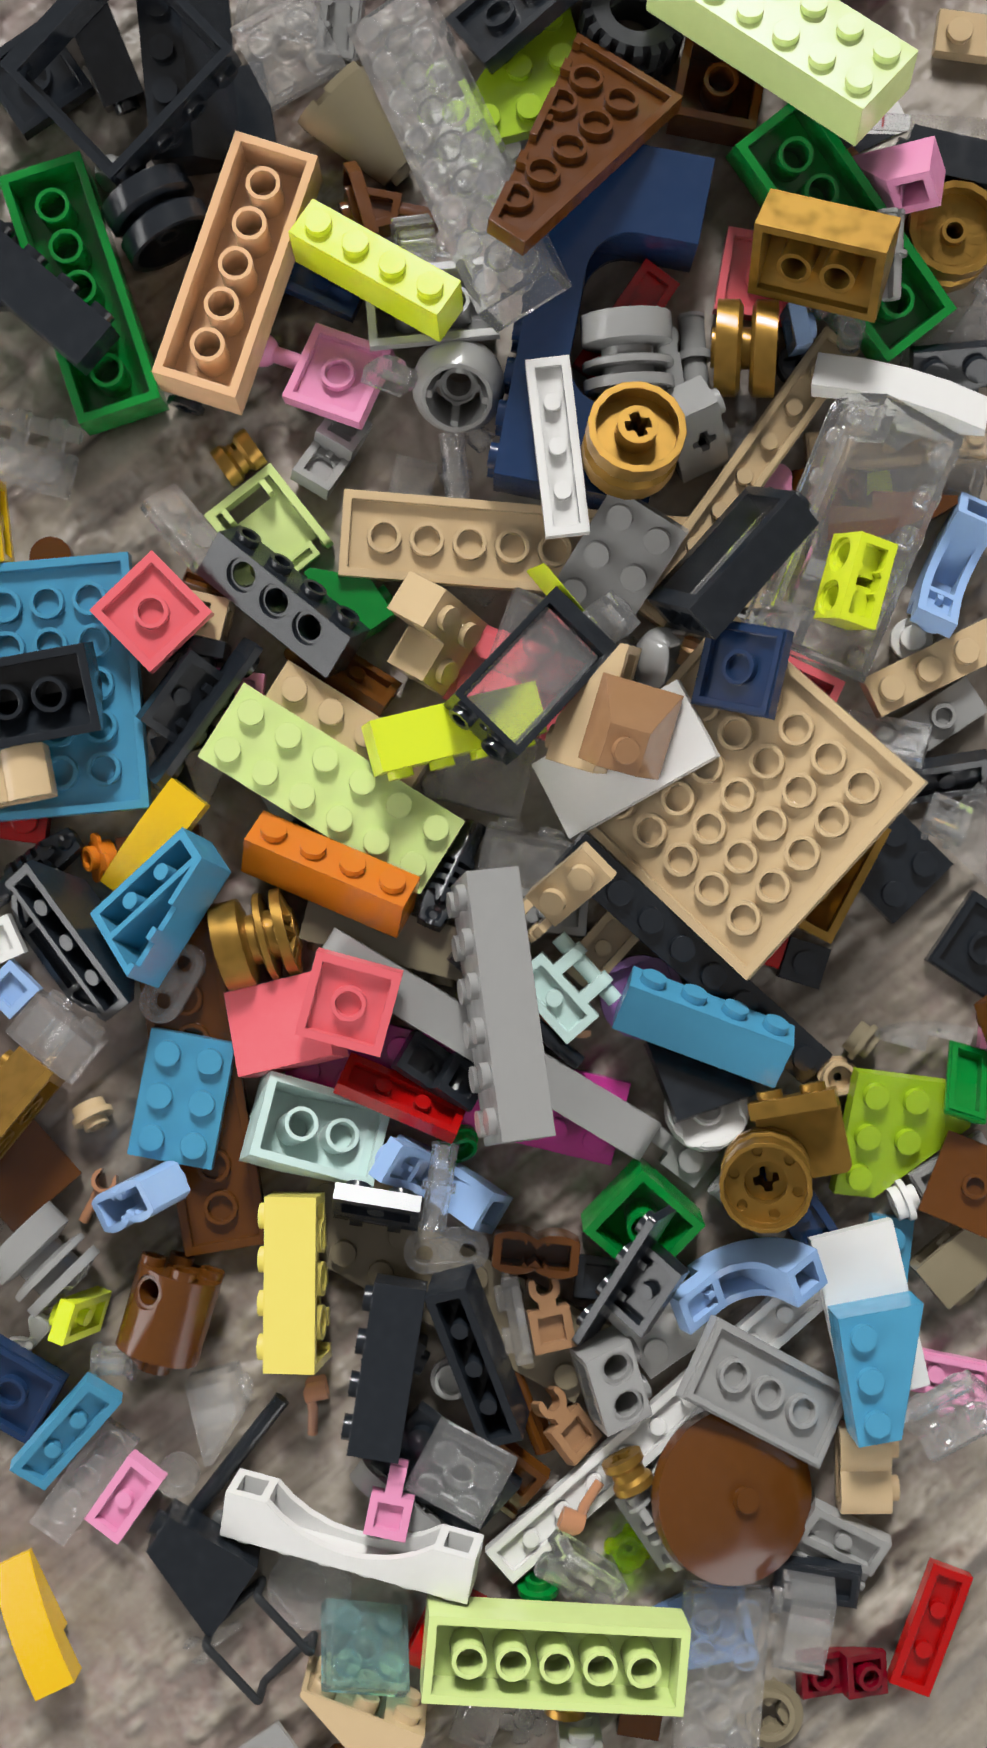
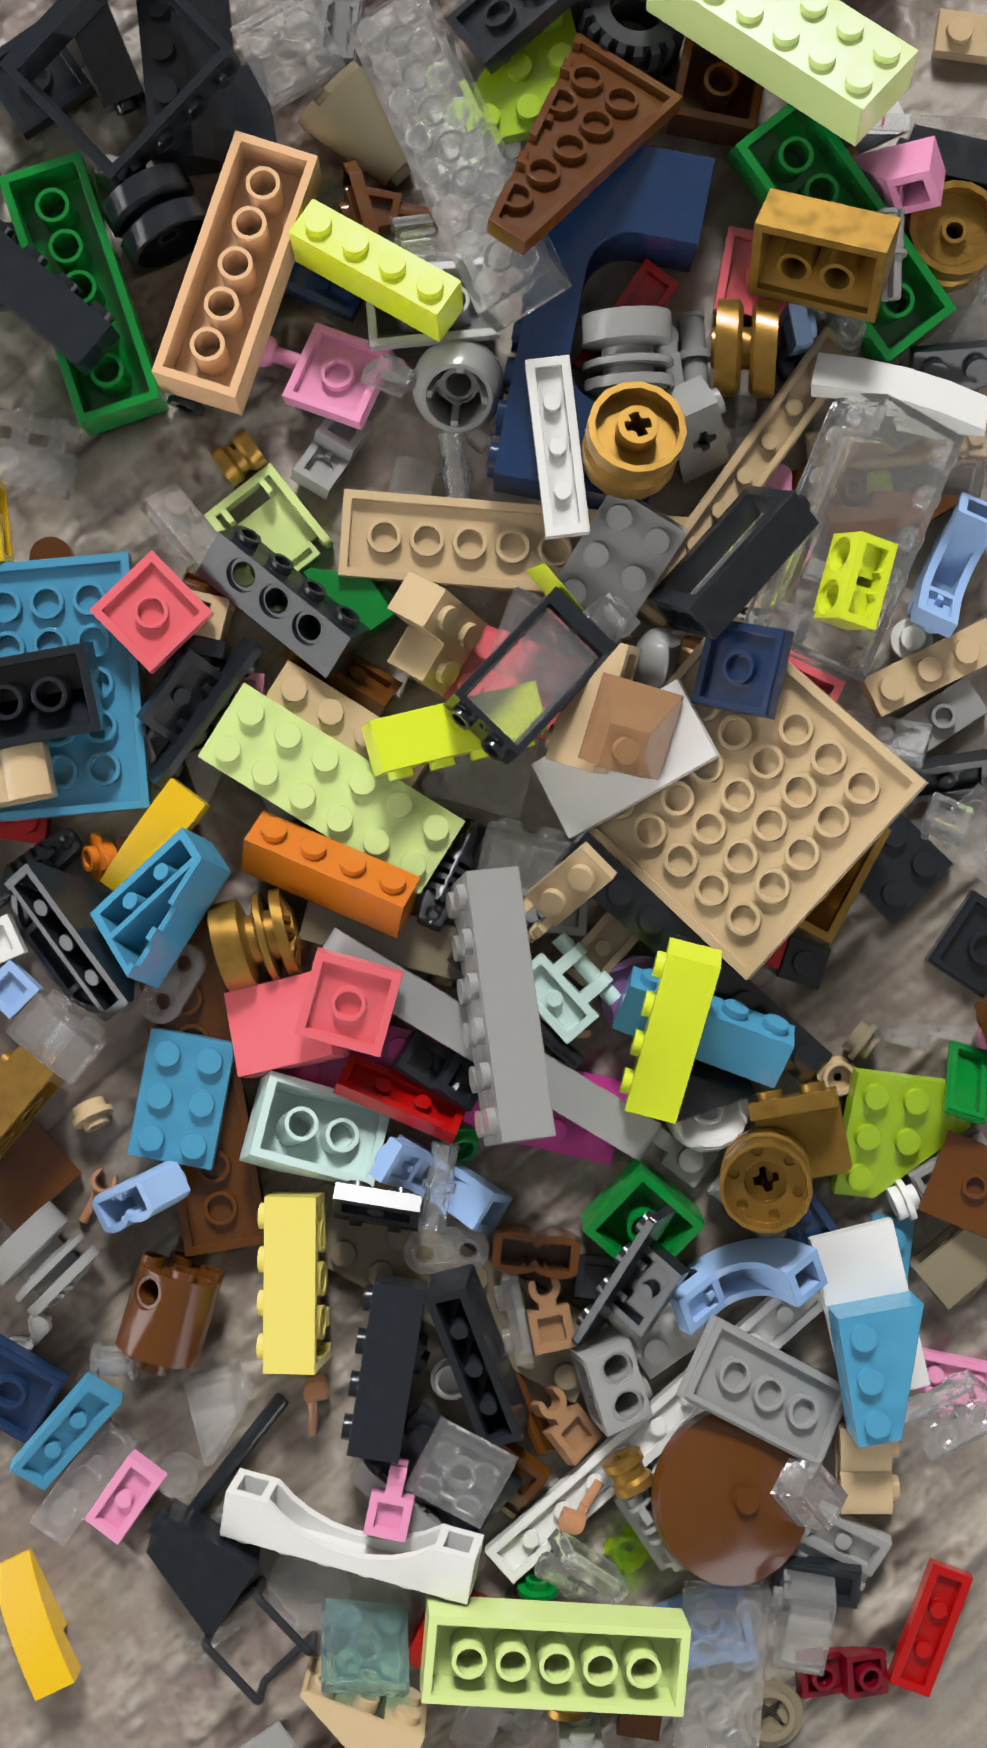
(78, 1315): neon yellow plate -> none
(672, 1030): none -> neon yellow brick
(809, 1494): none -> clear brick

